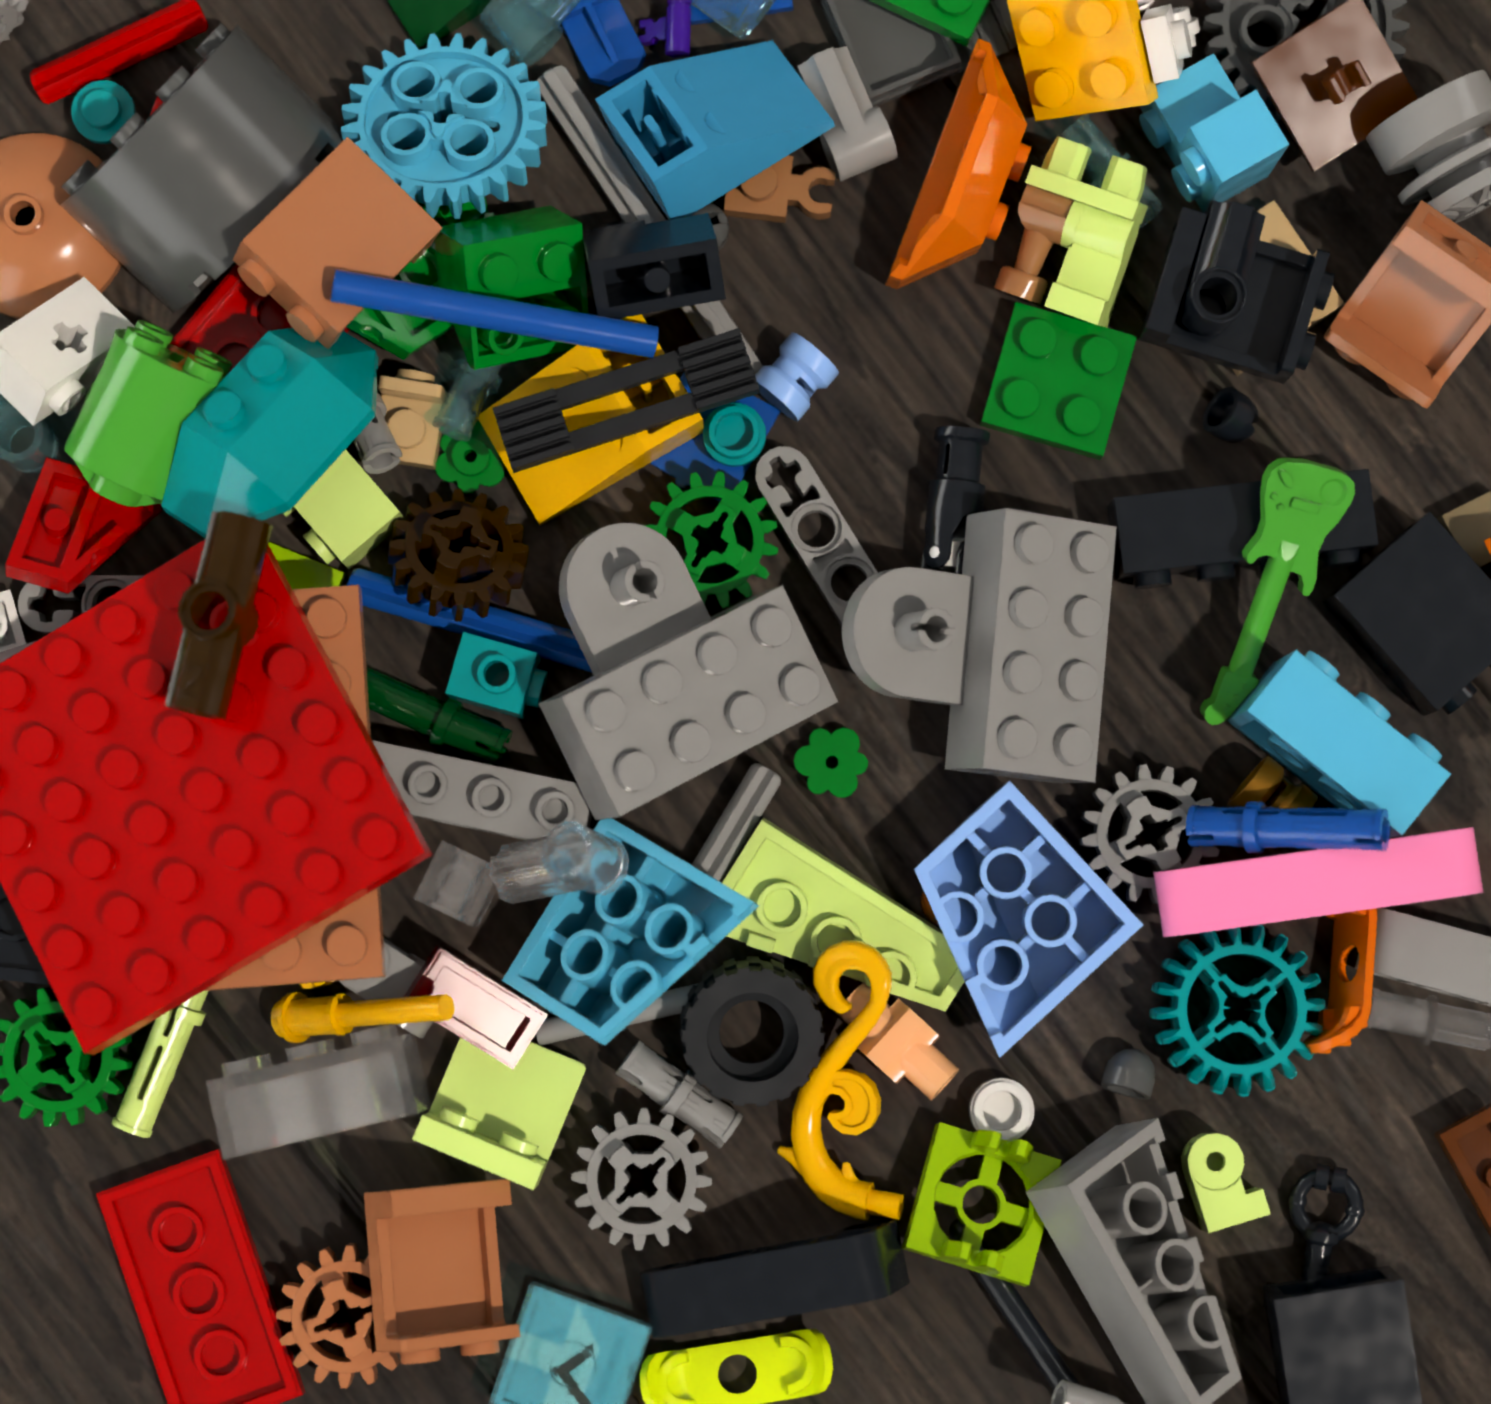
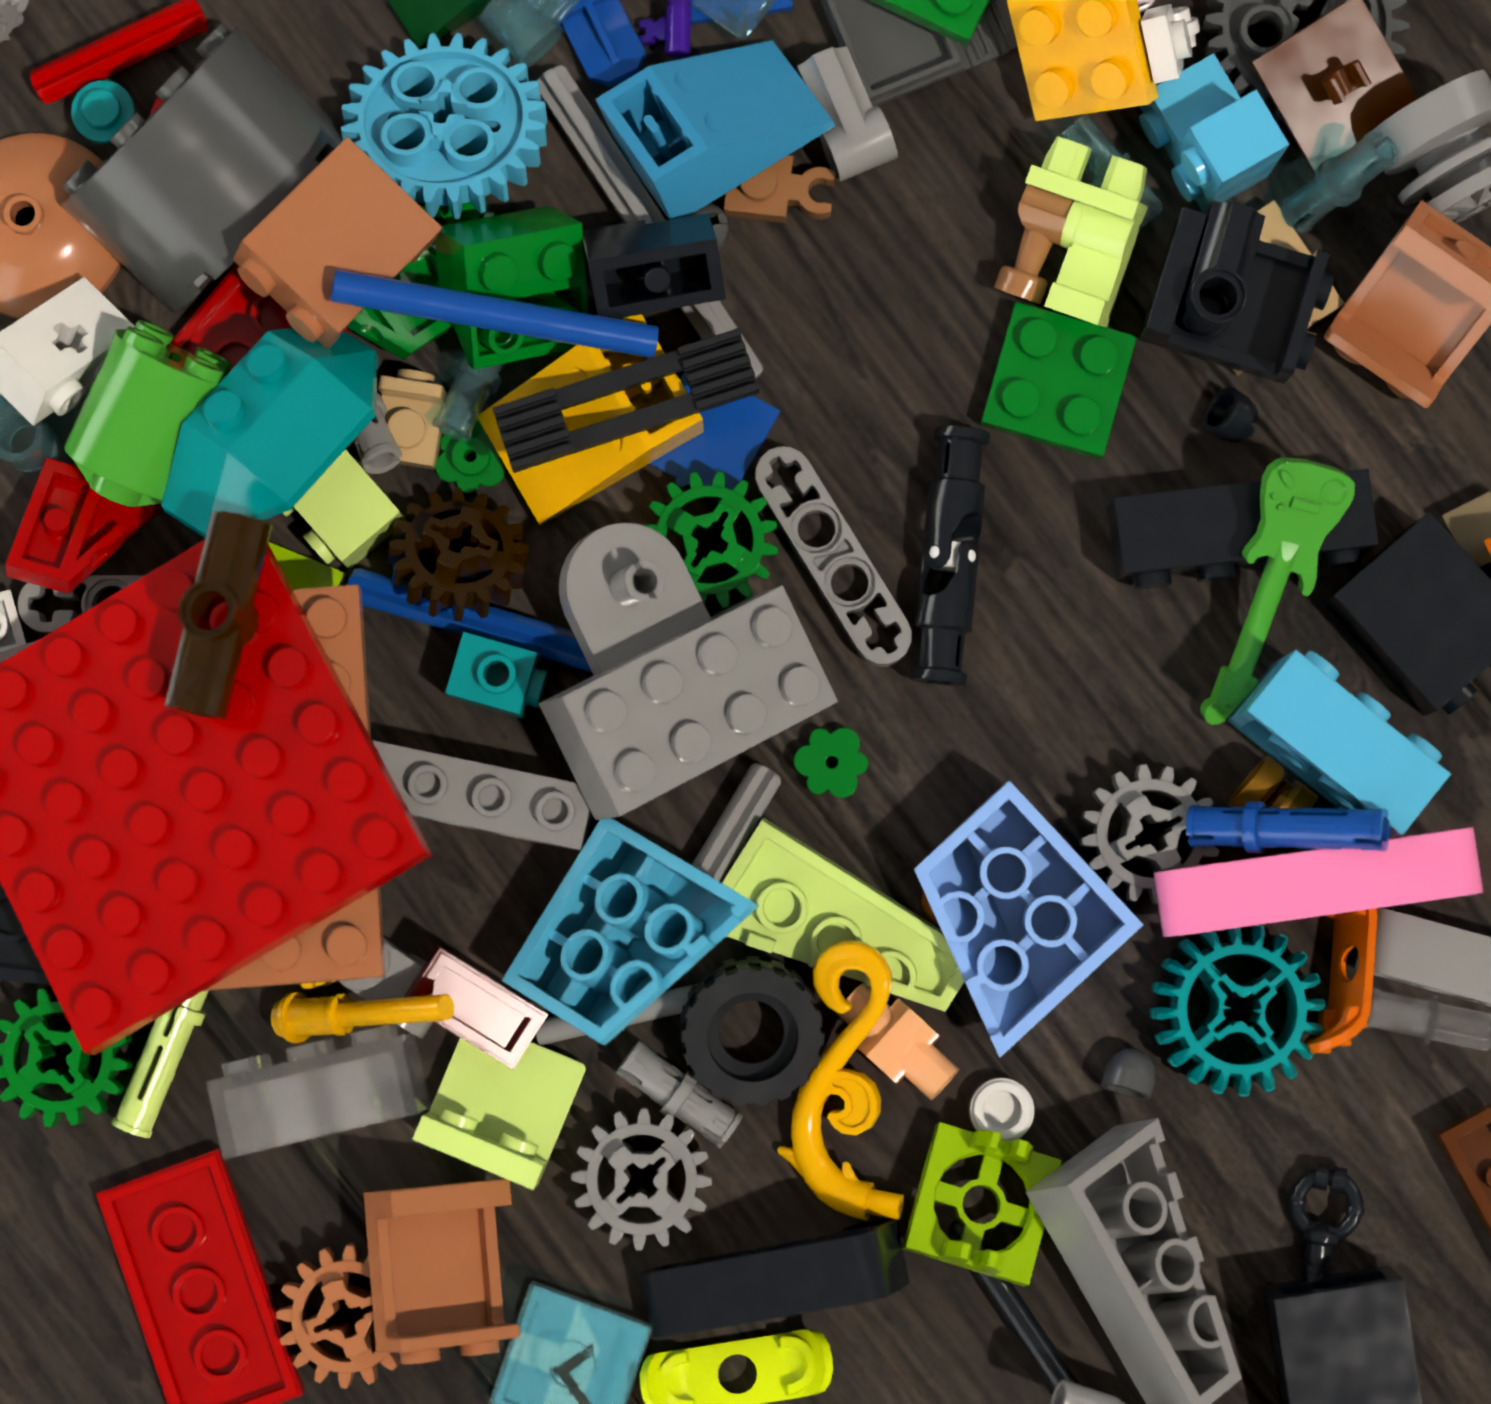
(438, 719): dark green pin -> none
(457, 885): clear brick -> none
(558, 864): clear piece -> none
(734, 434): teal plate -> none
(795, 376): light blue wheel -> none
(966, 174): orange wedge -> none
(1003, 643): light grey brick -> none
(1213, 1173): yellowish green leg -> none
(1339, 181): none -> clear light blue pin

